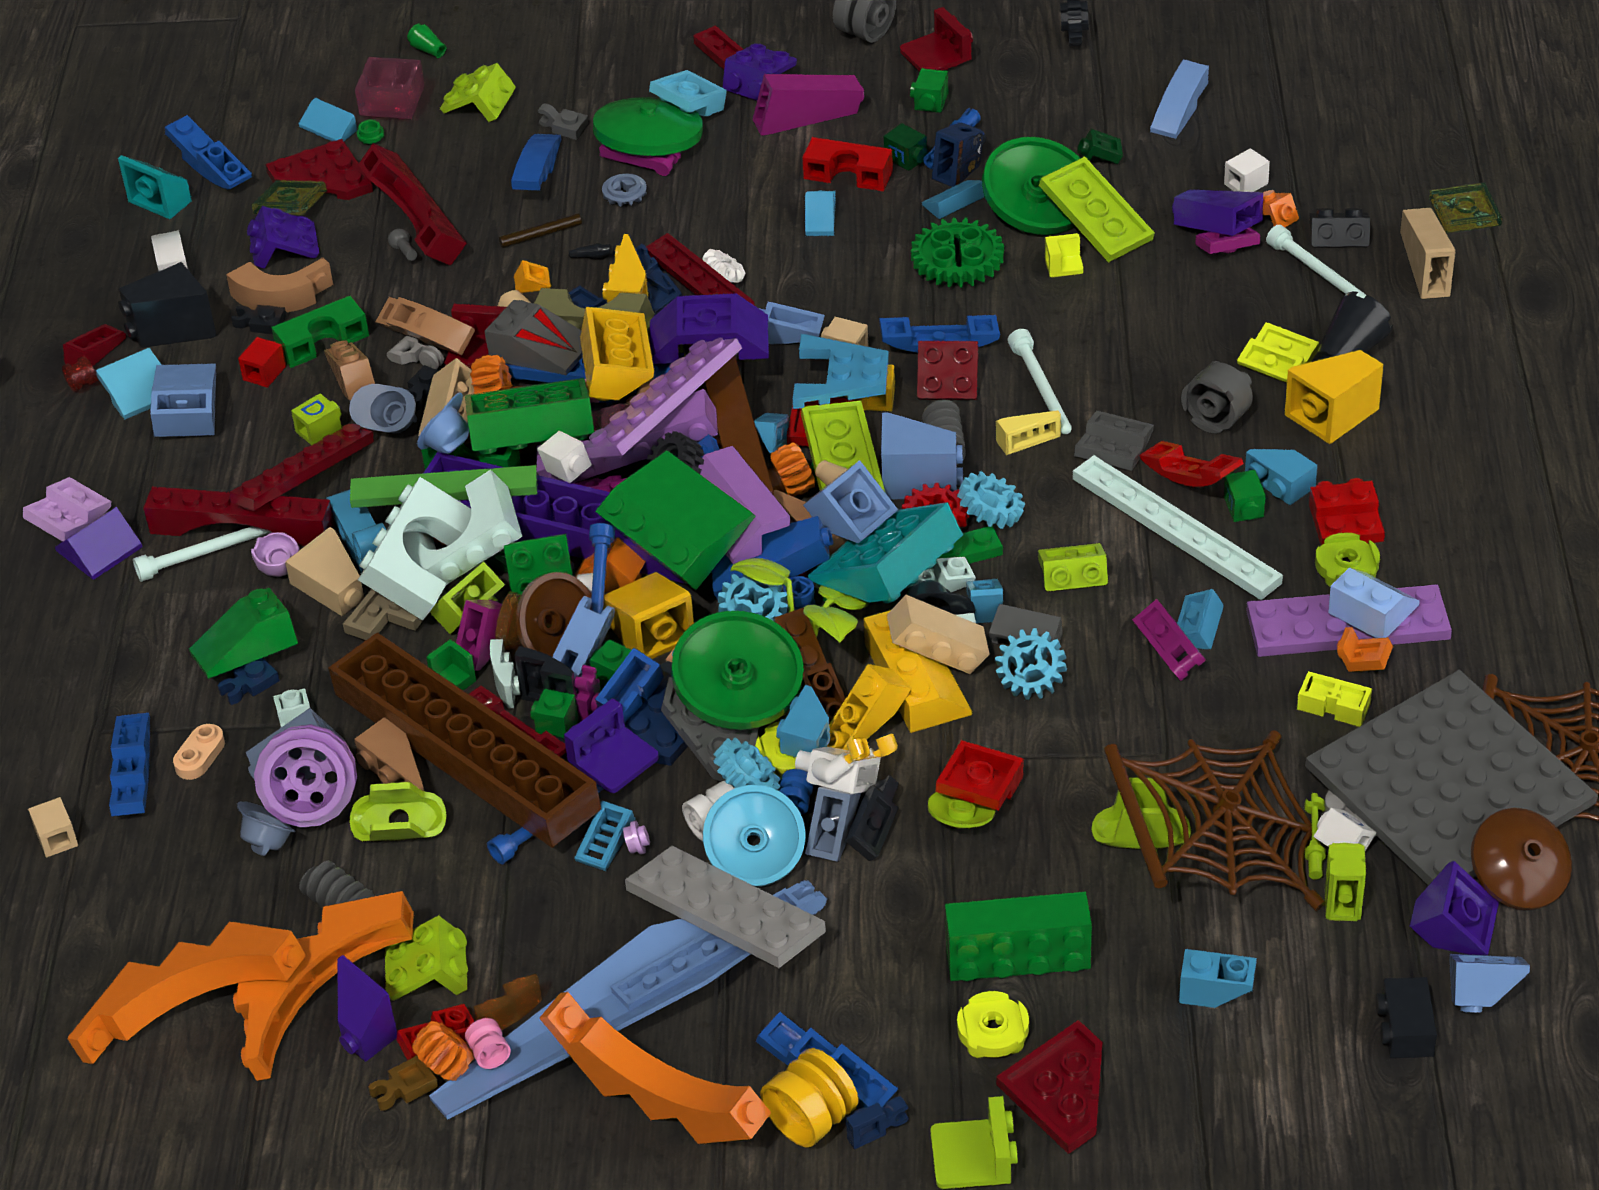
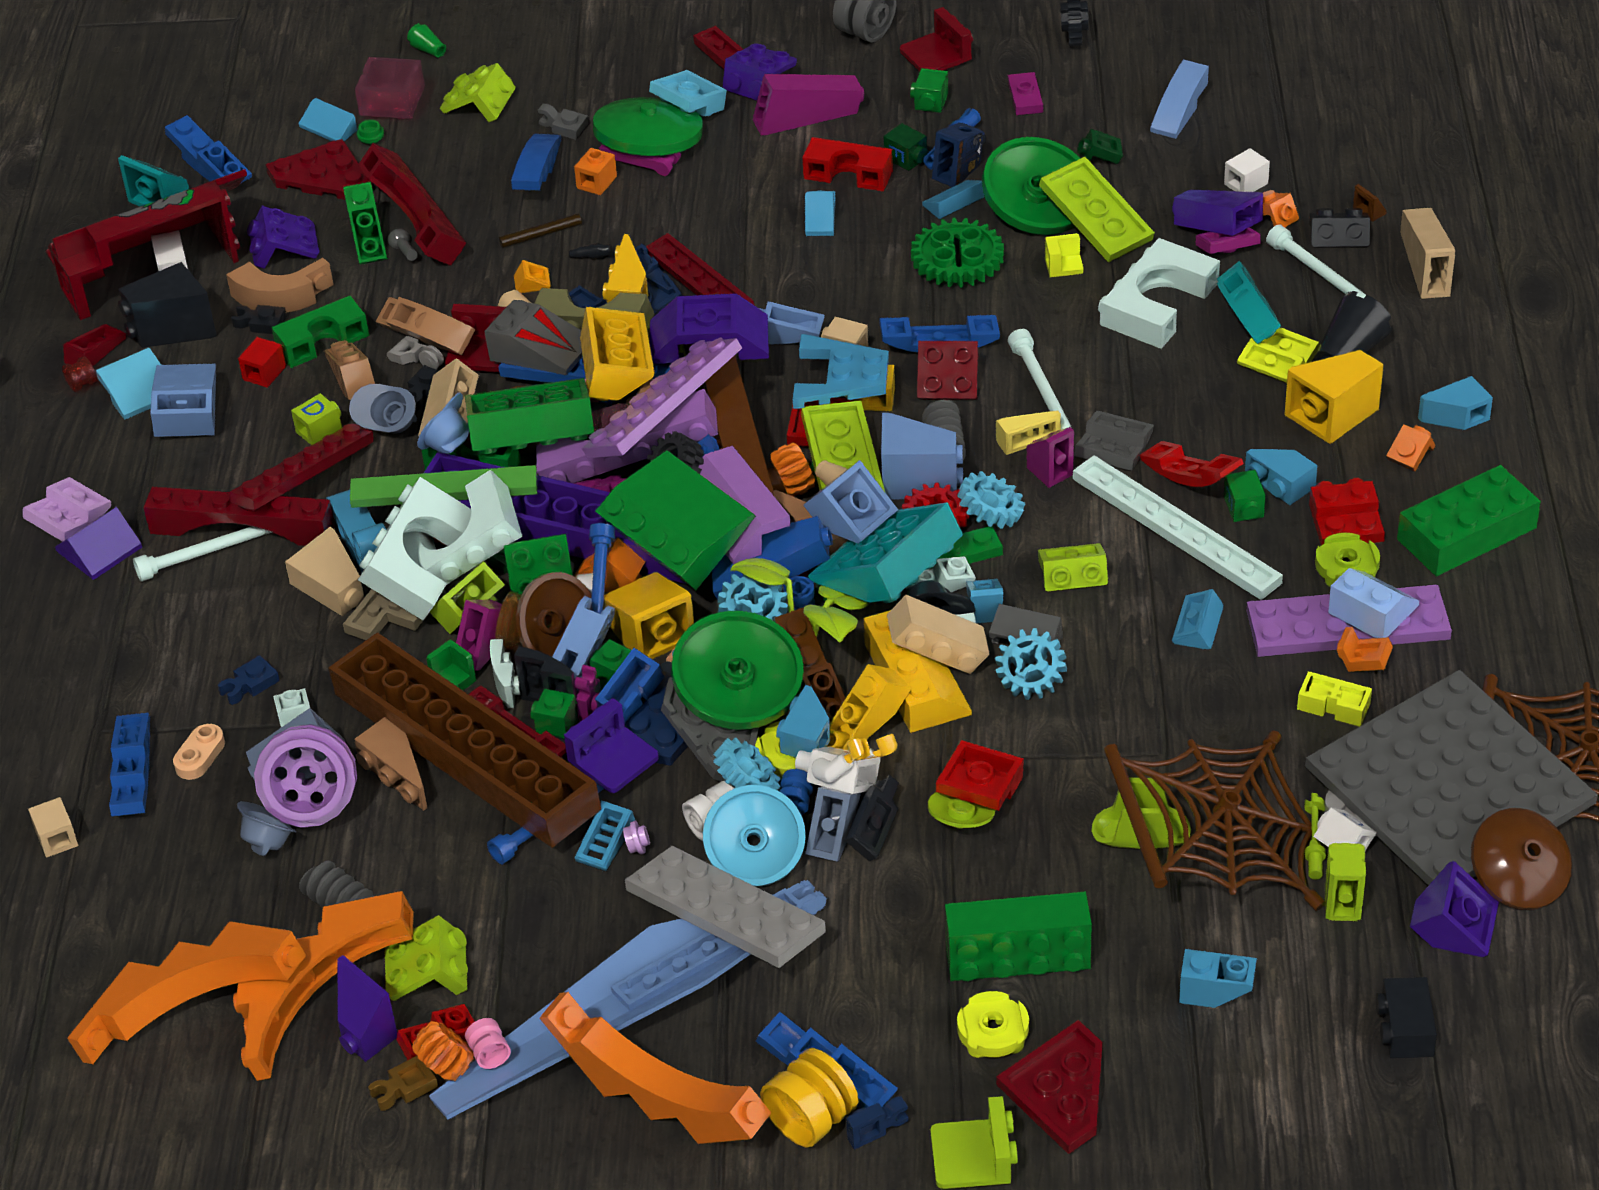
(87, 251): none -> dark red panel
(245, 633): green slope -> none
(272, 552): lavender hair -> none
(291, 196): clear green tile -> none
(364, 223): none -> green slope
(372, 813): lime piece -> none
(490, 374): orange gear -> none
(519, 999): clear orange slope -> none
(564, 457): white brick -> none
(595, 171): none -> orange brick
(634, 187): sand blue gear -> none
(724, 265): white gear -> none
(773, 430): dark azure slope -> none
(1025, 93): none -> magenta plate
(1052, 457): none -> magenta slope
(1160, 266): none -> light aqua arch
(1168, 639): magenta plate -> none
(1217, 397): dark grey brick -> none
(1248, 302): none -> teal slope
(1368, 202): none -> reddish brown slope
(1410, 447): none -> orange bracket
(1456, 405): none -> dark azure slope
(1465, 207): tile -> none
(1468, 520): none -> green brick
(1483, 979): medium blue slope -> none

